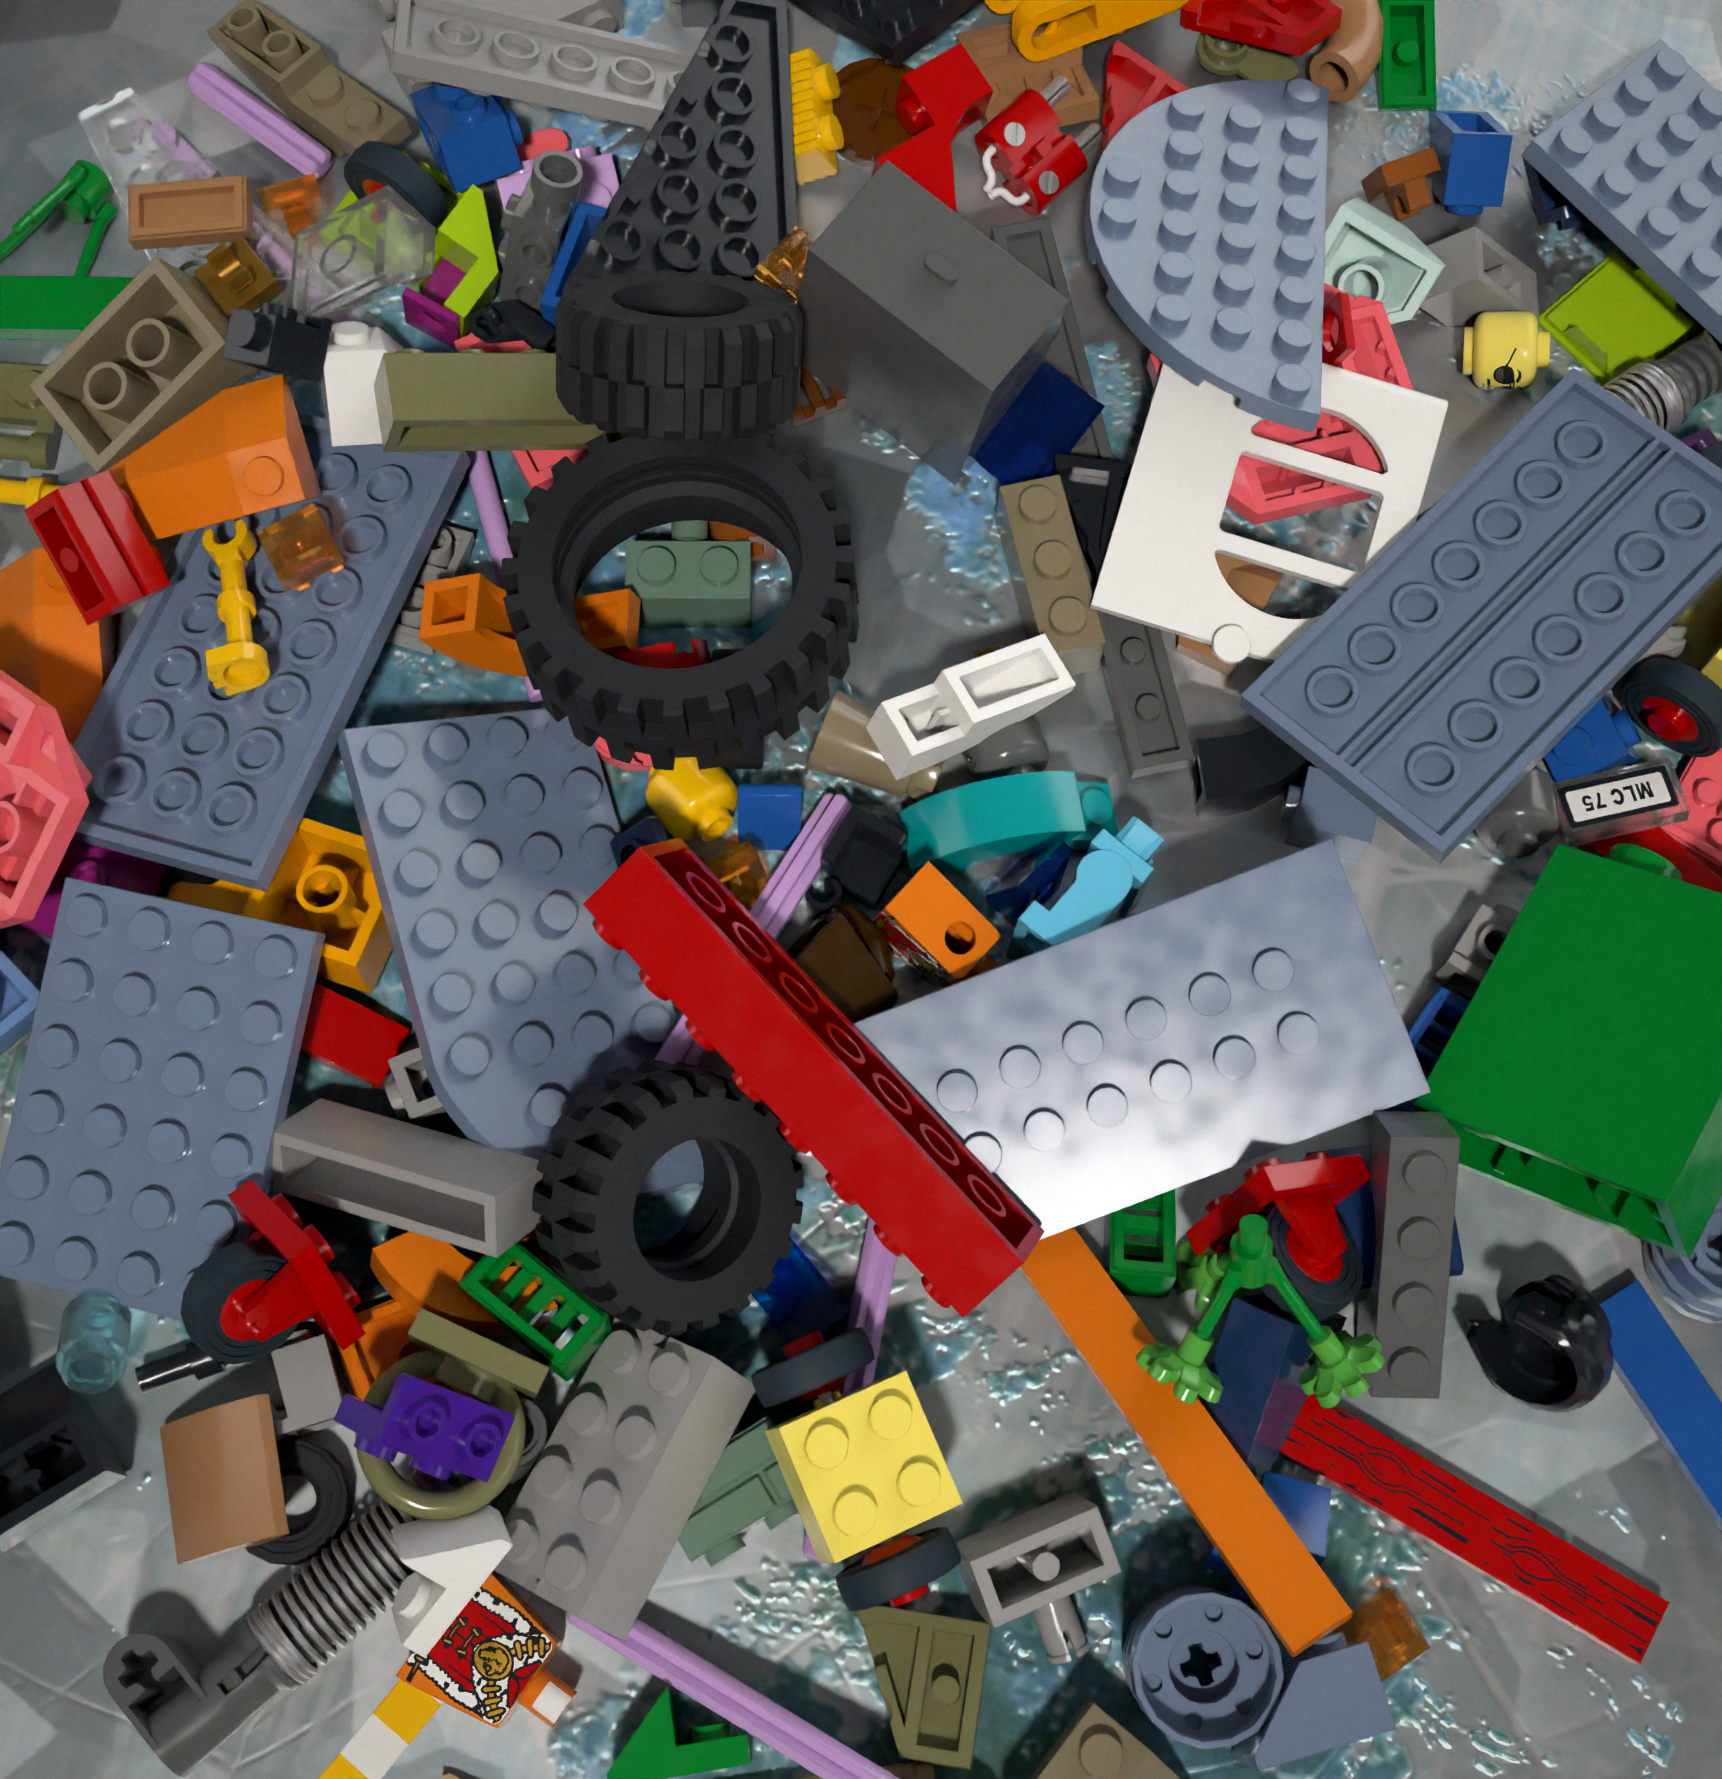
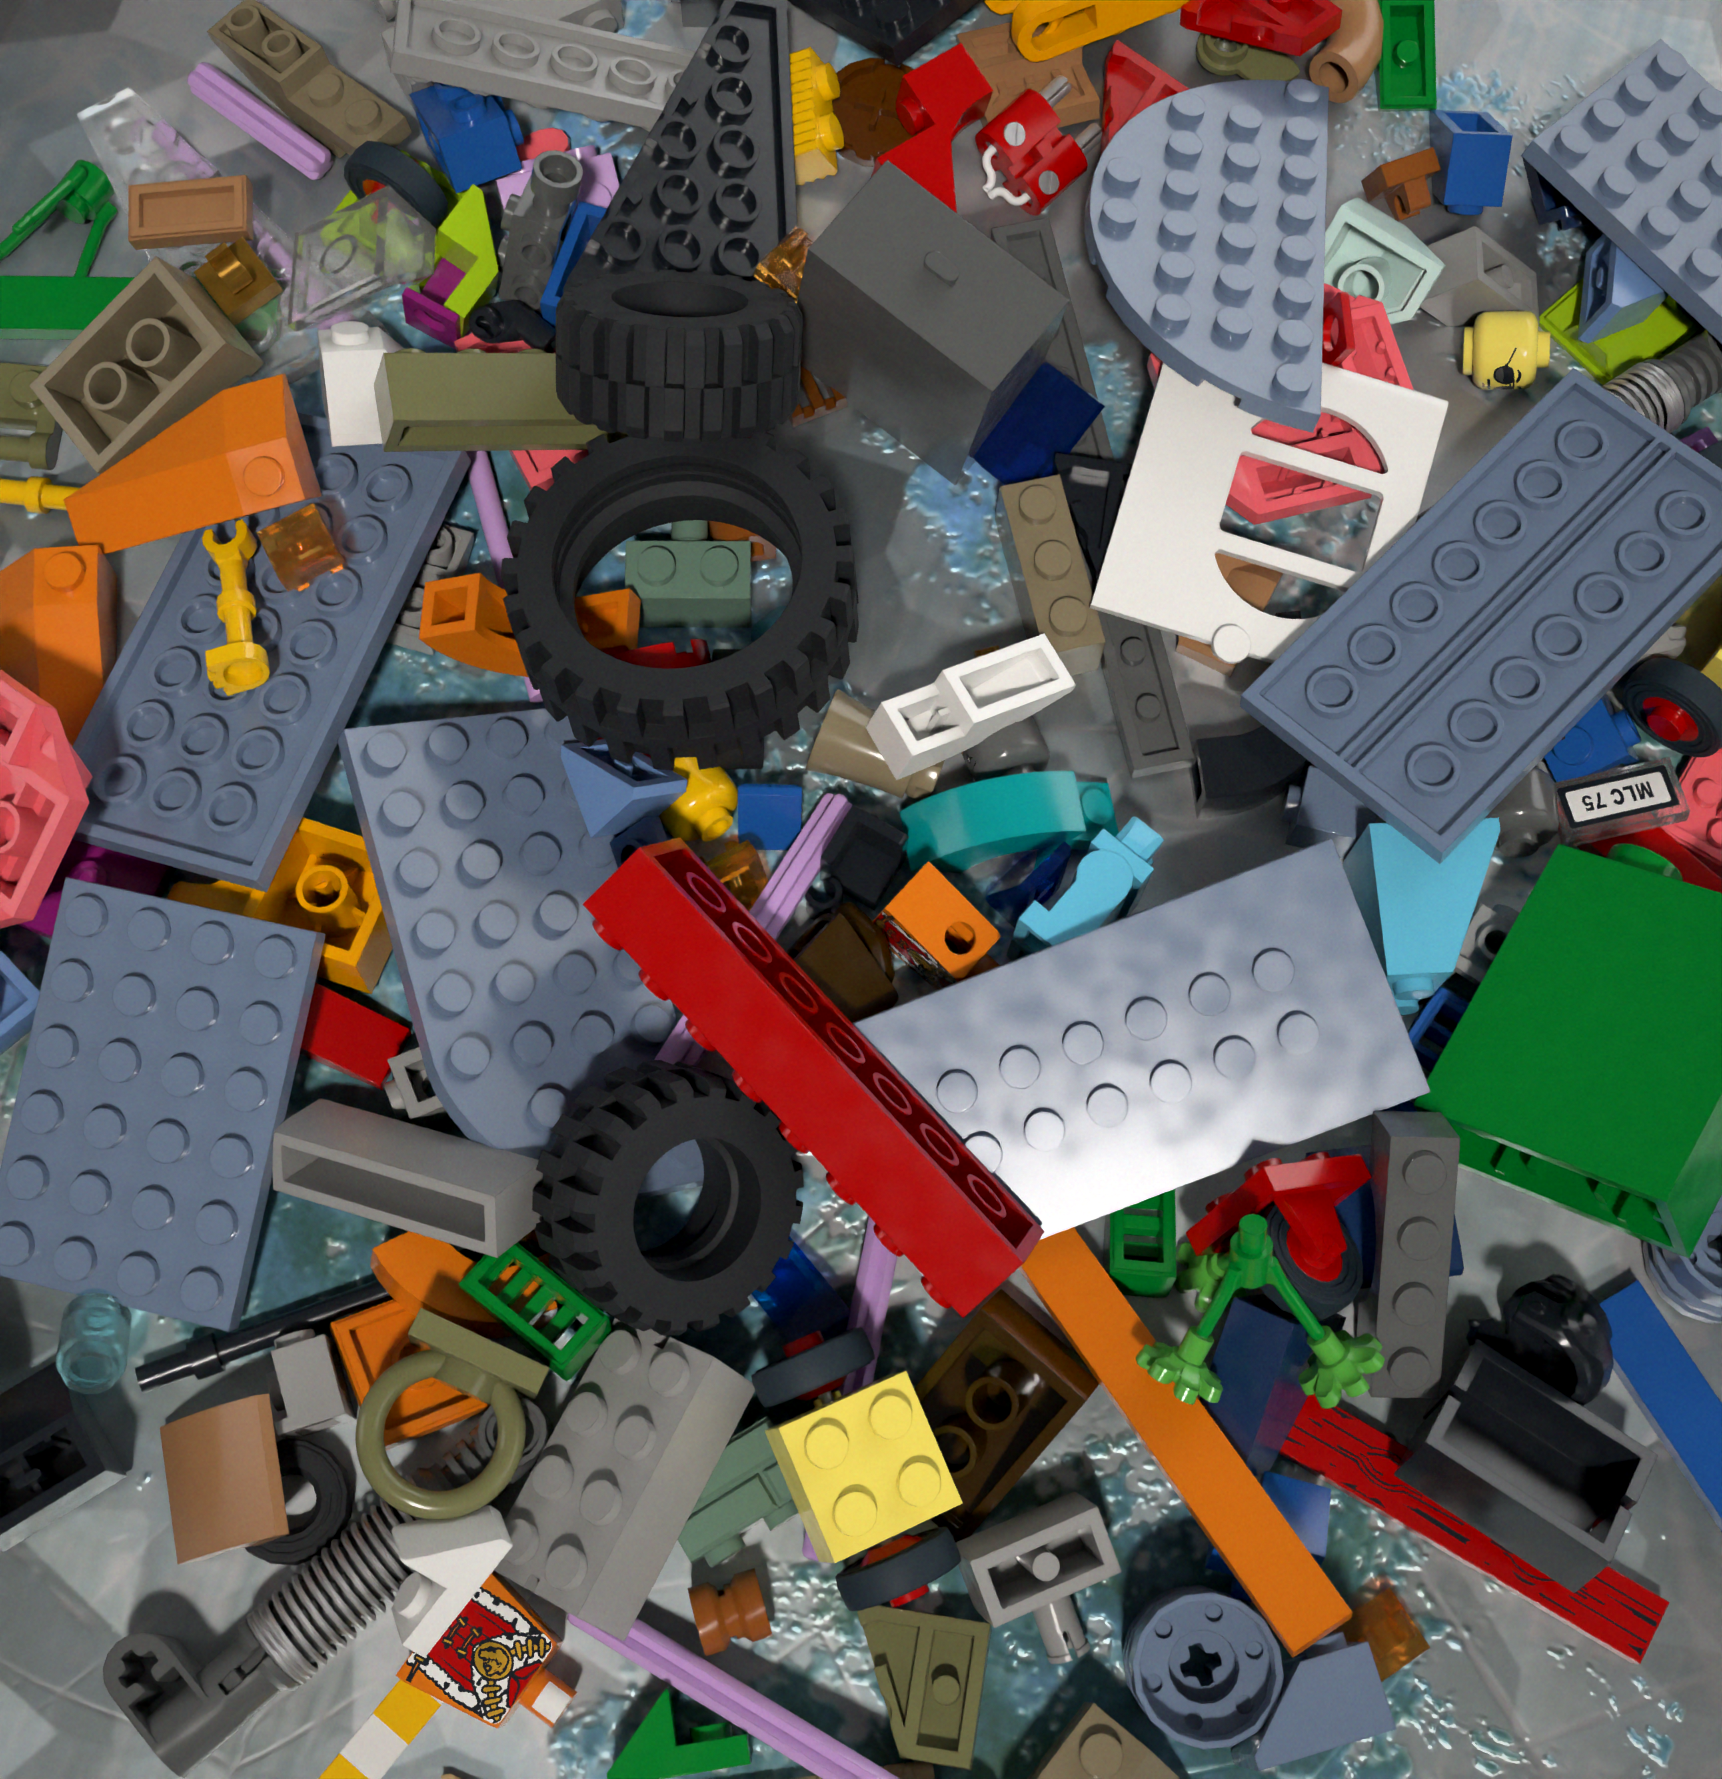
(98, 546): red brick -> none
(261, 1288): plate -> none
(278, 341): black brick -> none
(292, 202): clear orange tile -> none
(432, 1426): dark purple bracket -> none
(614, 792): none -> medium blue slope
(729, 1612): none -> dark orange wheel
(998, 1405): none -> dark brown slope
(1416, 905): none -> medium azure slope
(1527, 1466): none -> black piece
(1614, 292): none -> slope

